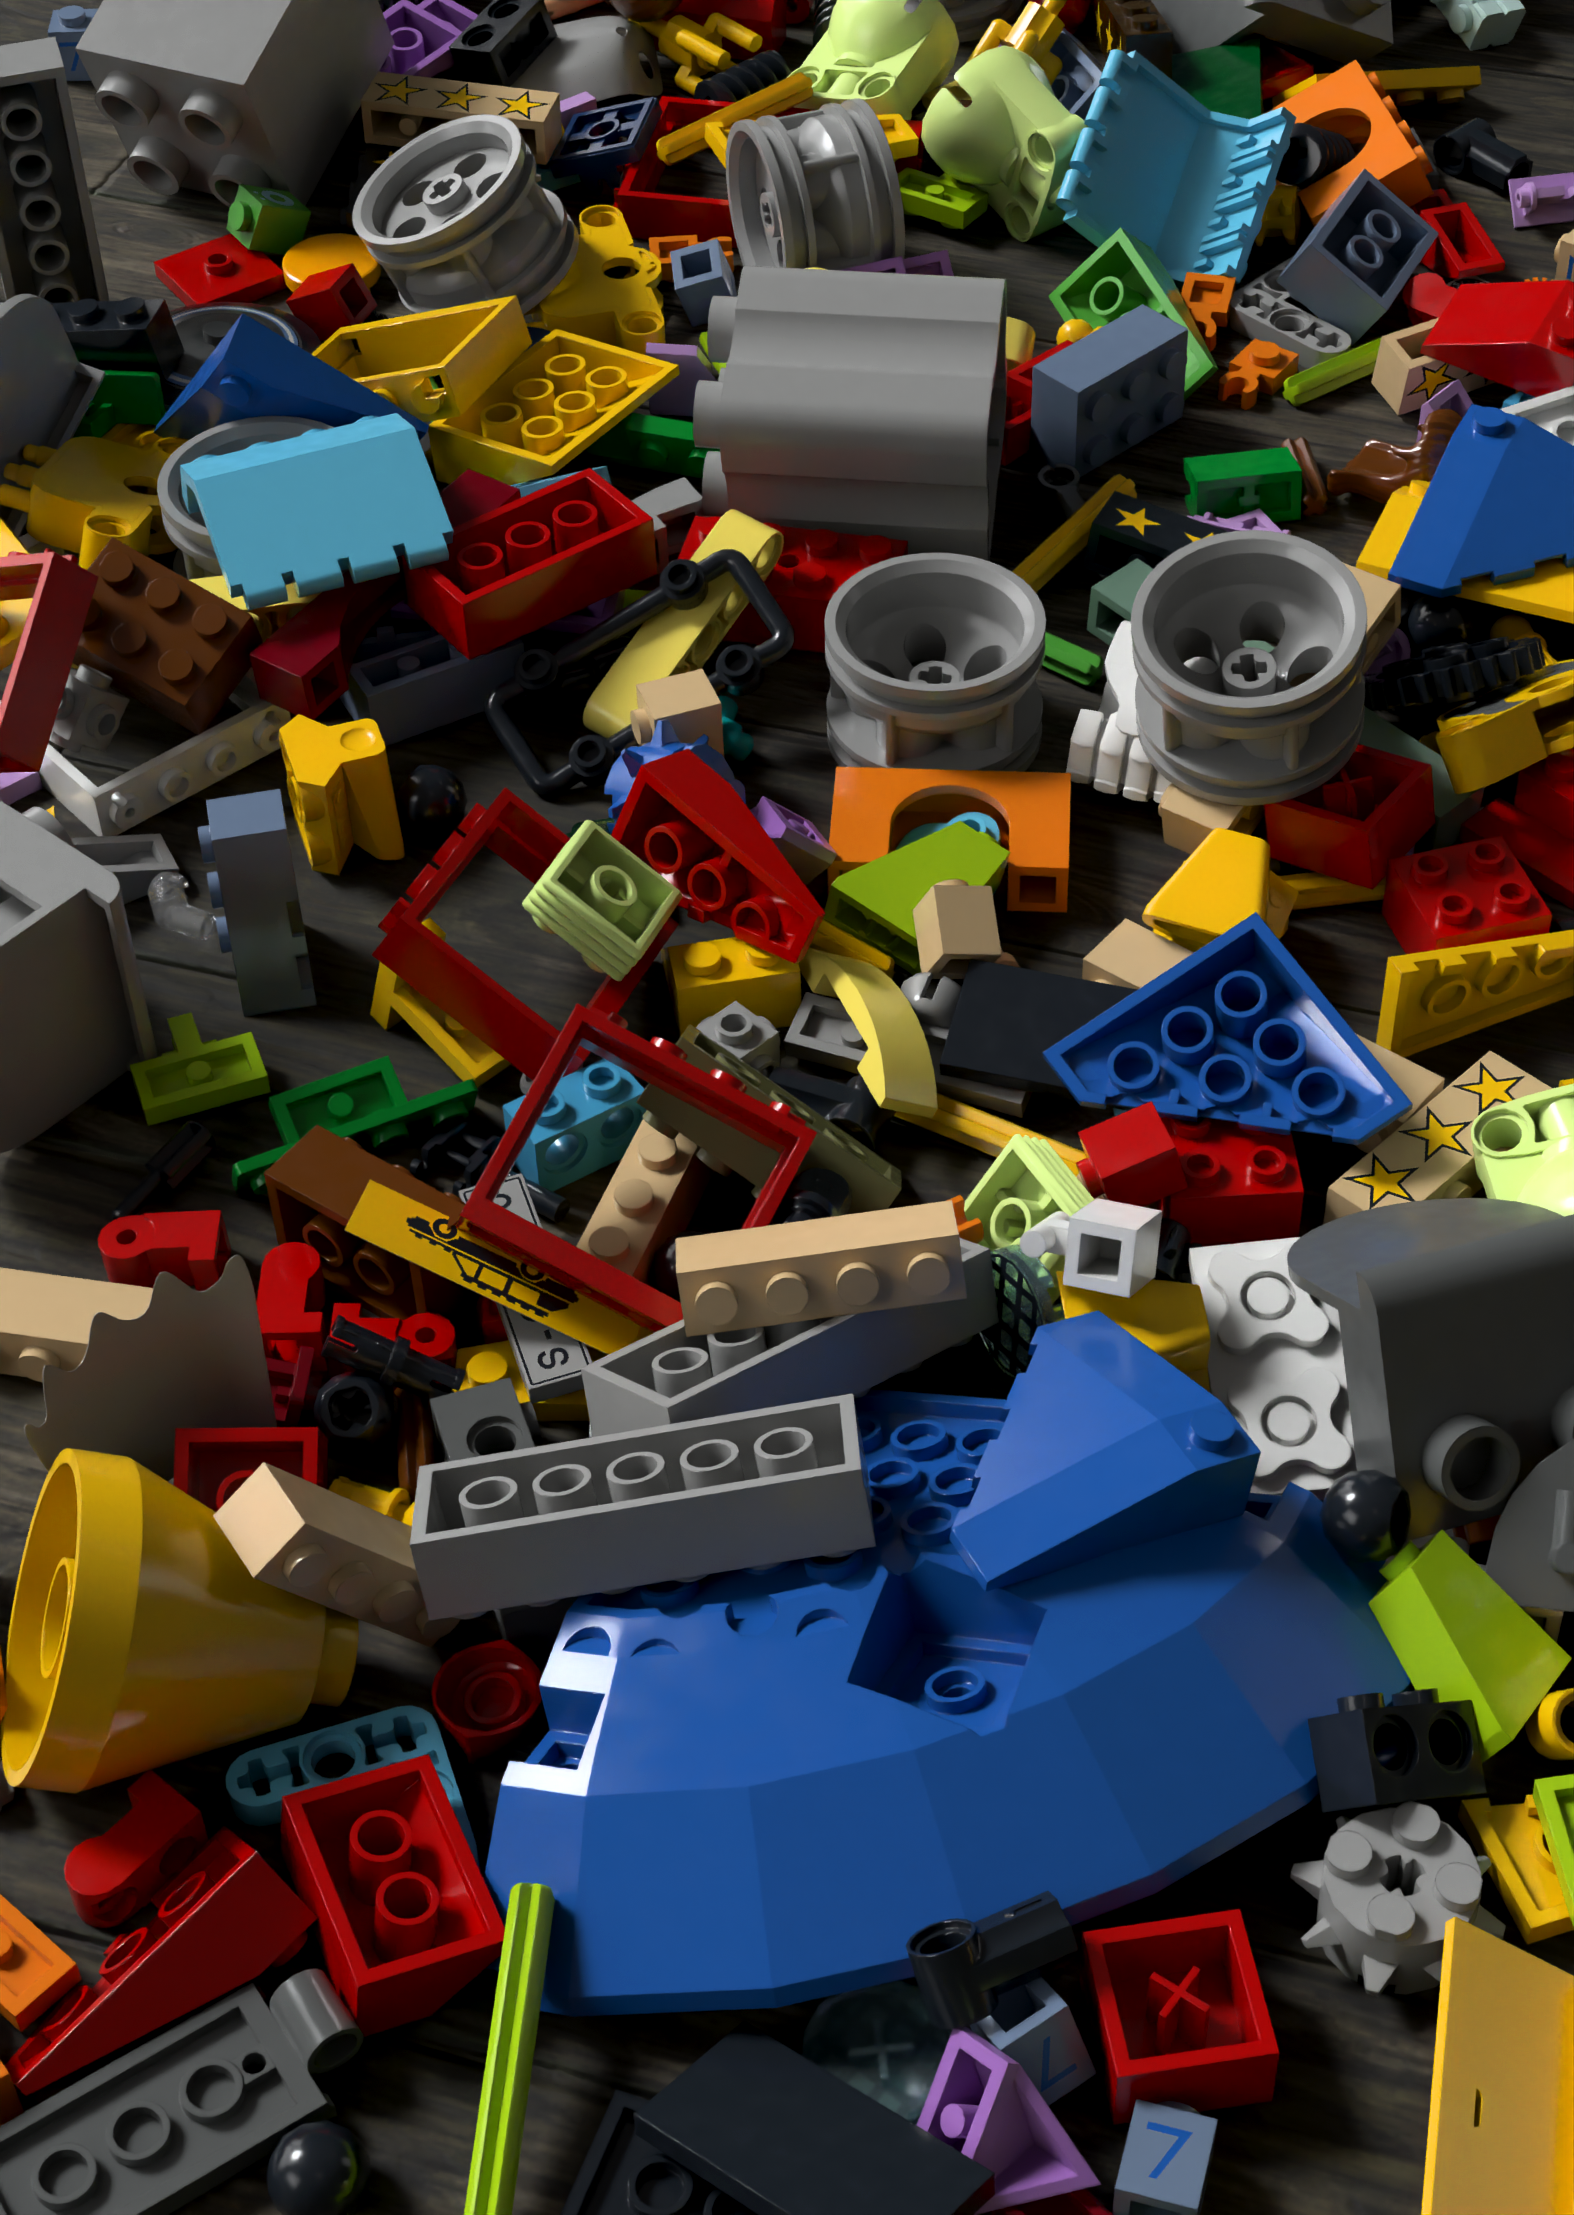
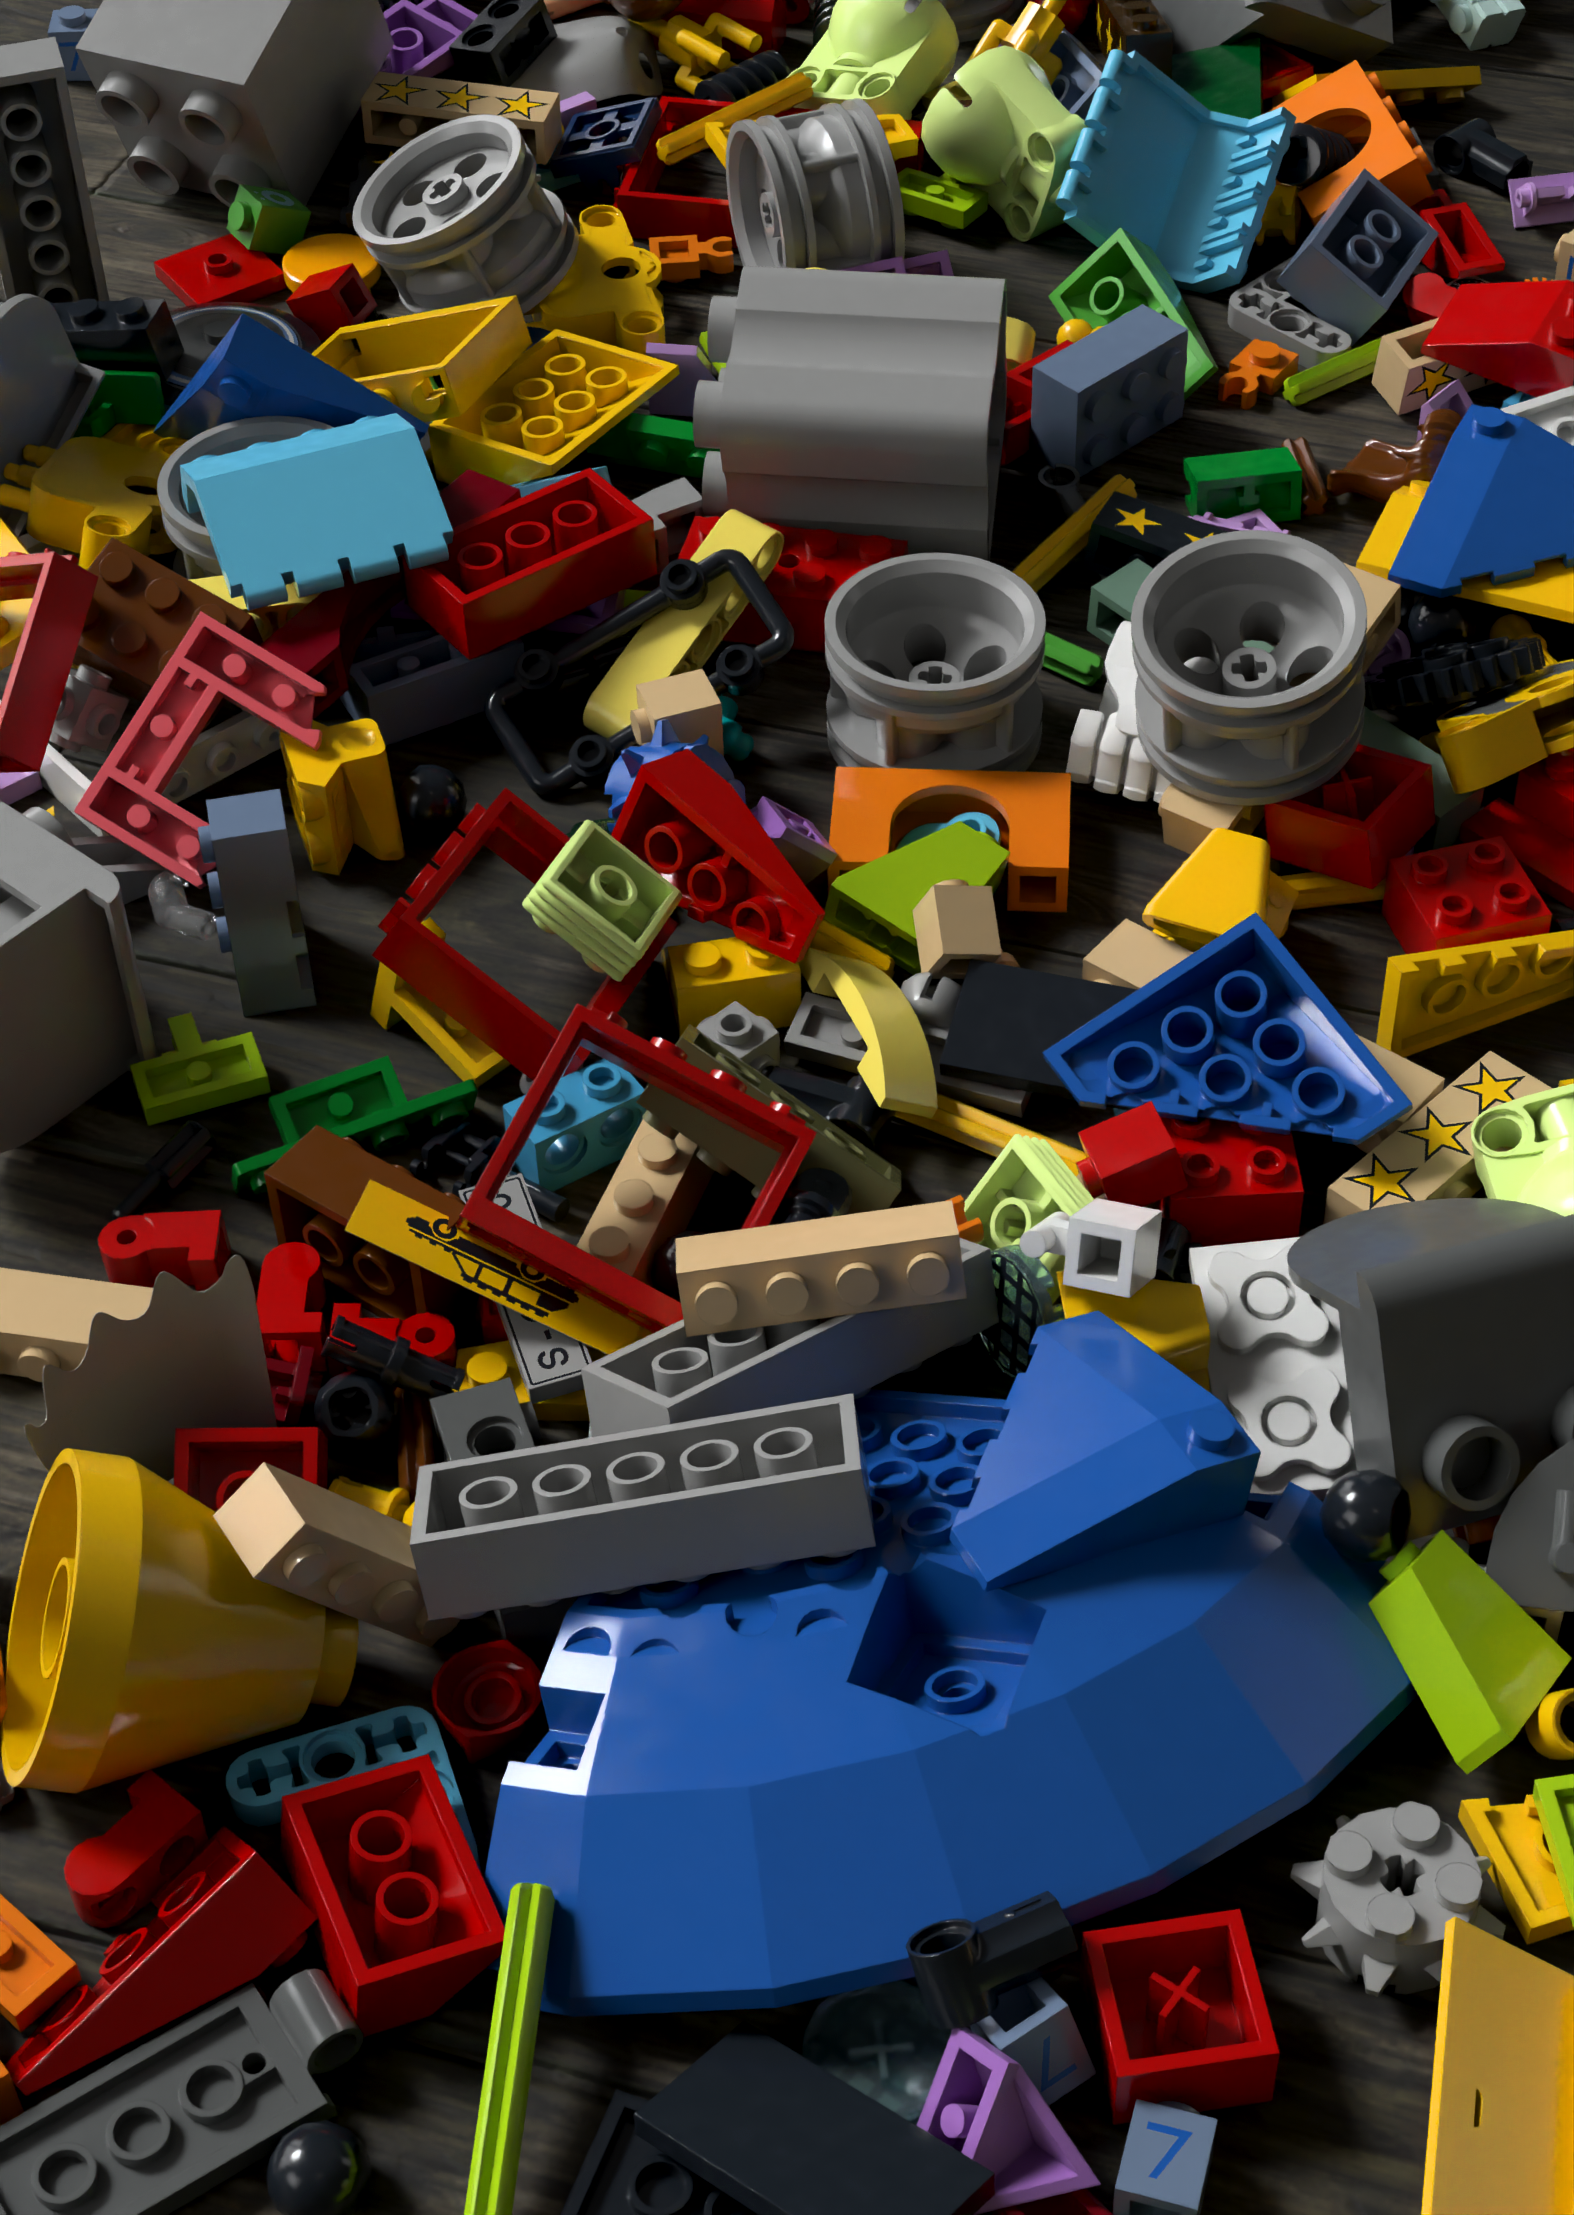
(203, 670): none -> coral wedge
(698, 276): sand blue brick -> none
(1208, 302): orange plate -> none
(1396, 1752): black brick -> none

